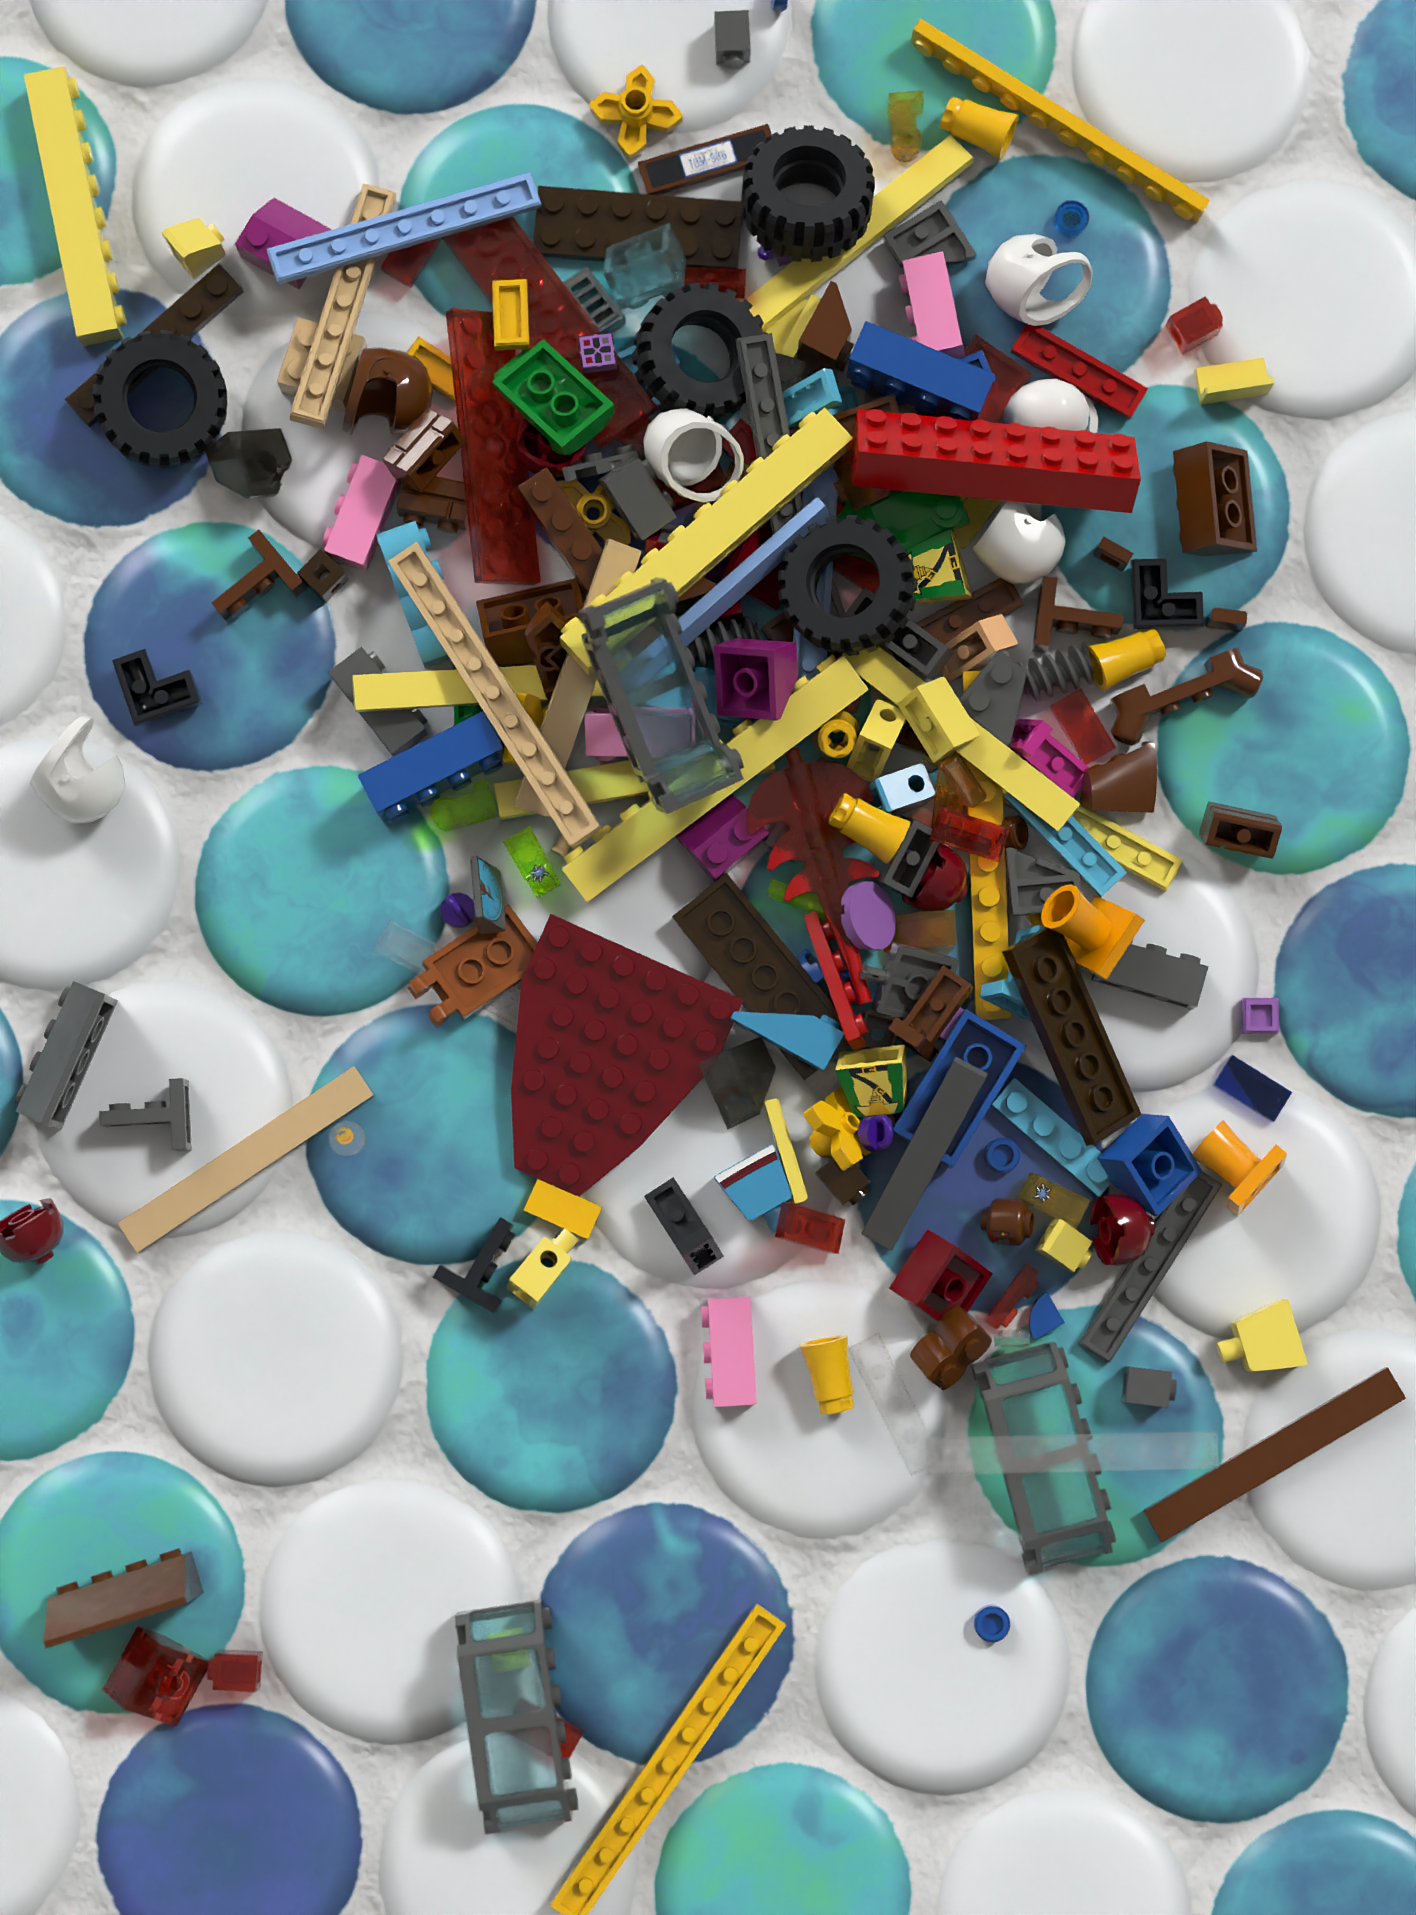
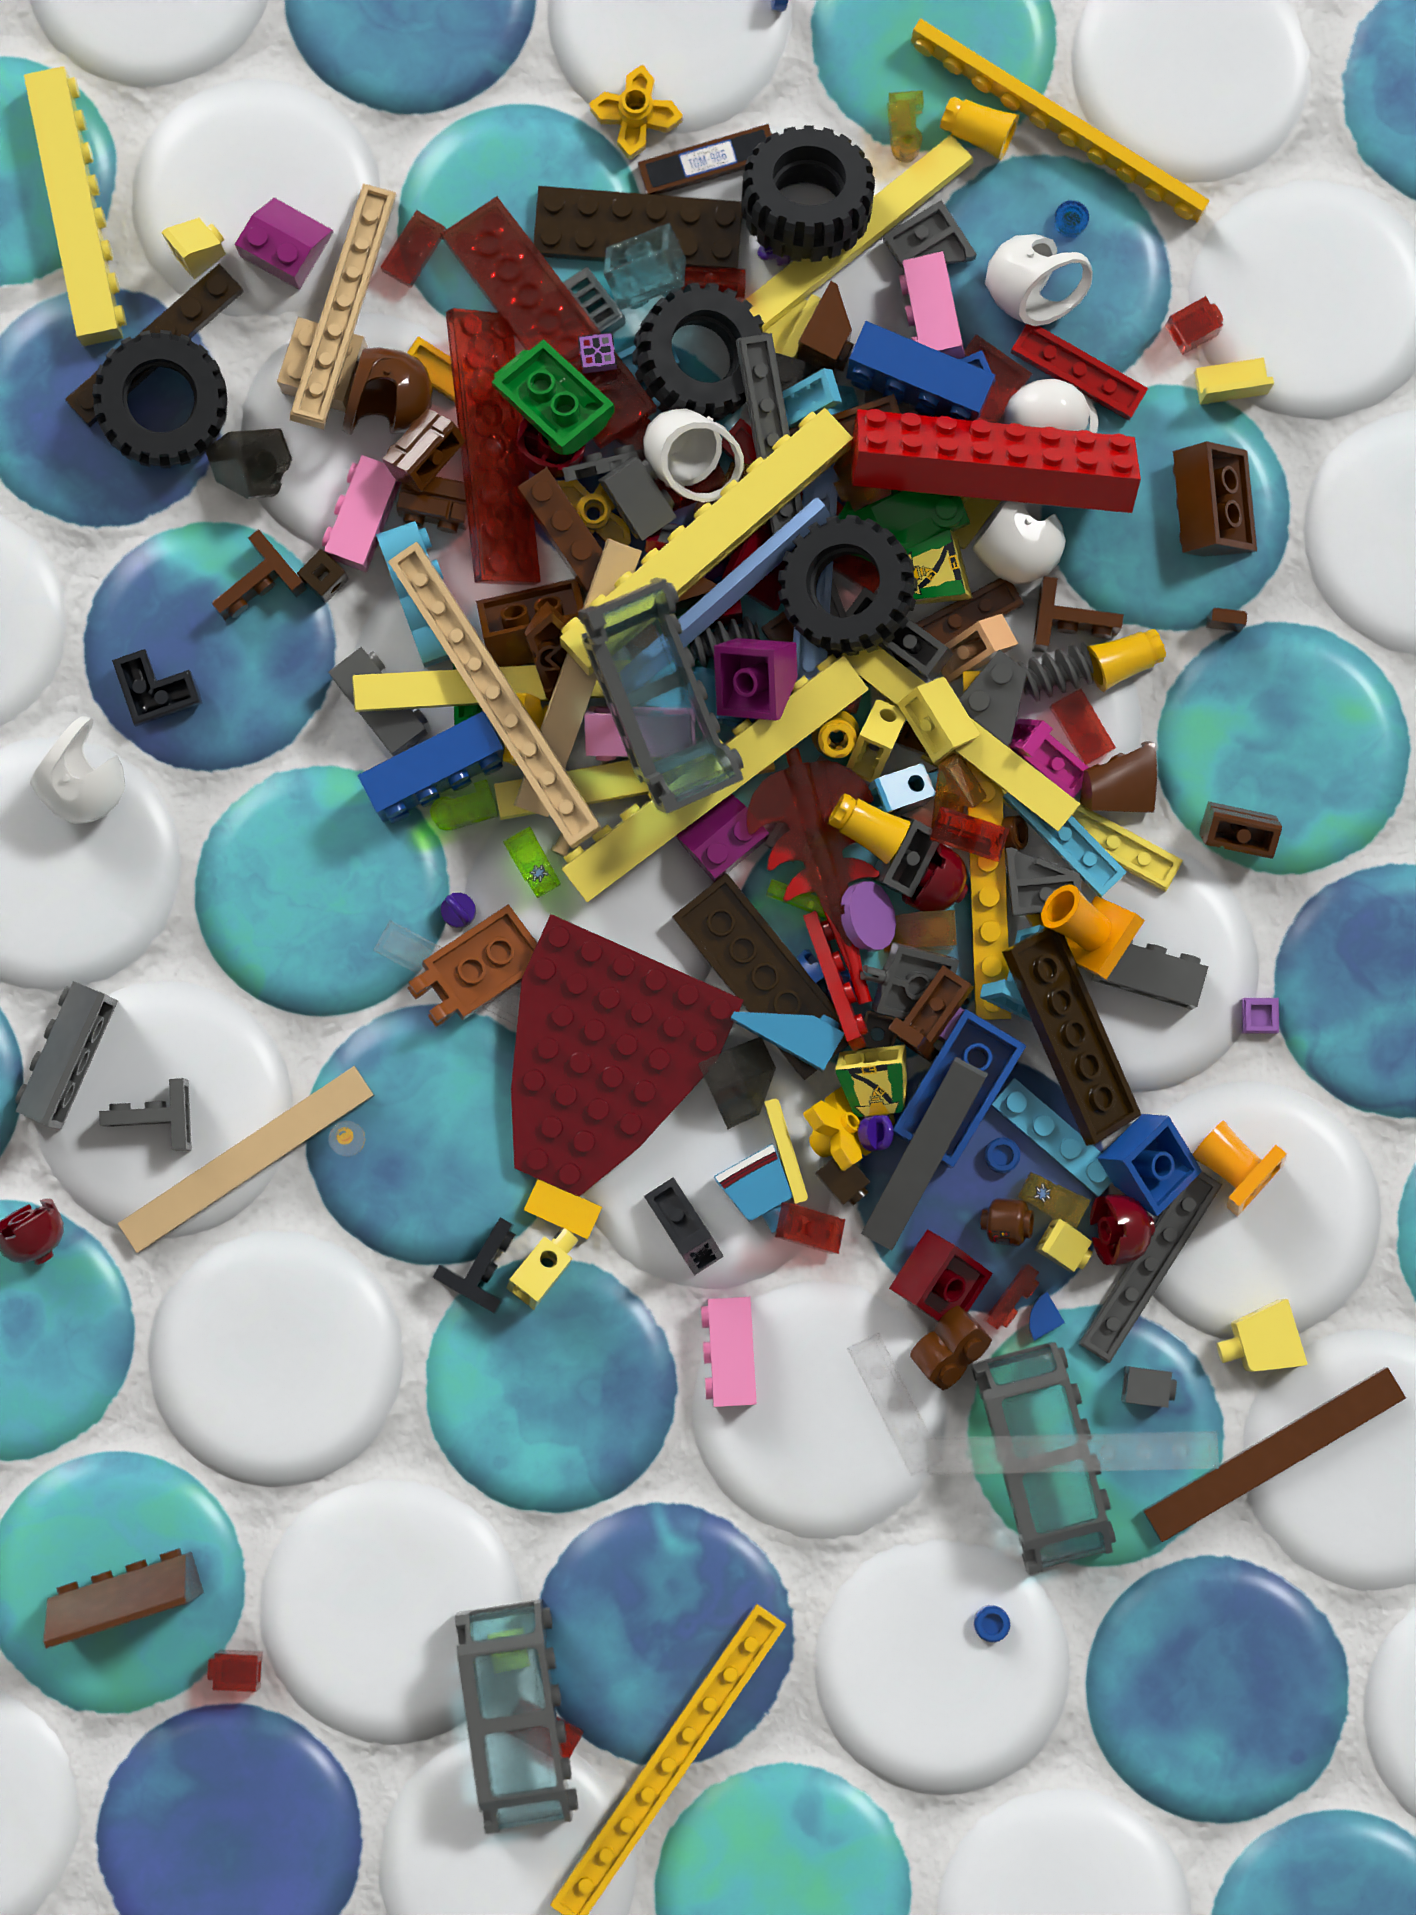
(156, 1677): clear red slope -> none
(403, 228): light blue tile -> none
(487, 896): slope -> none
(510, 314): yellow tile -> none
(732, 37): dark grey brick -> none
(830, 1373): yellow plant -> none
(1012, 1338): clear tile -> none
(1113, 554): reddish brown tile -> none
(1155, 606): black brick -> none
(1223, 671): reddish brown plate -> none
(1252, 1088): clear blue tile -> none

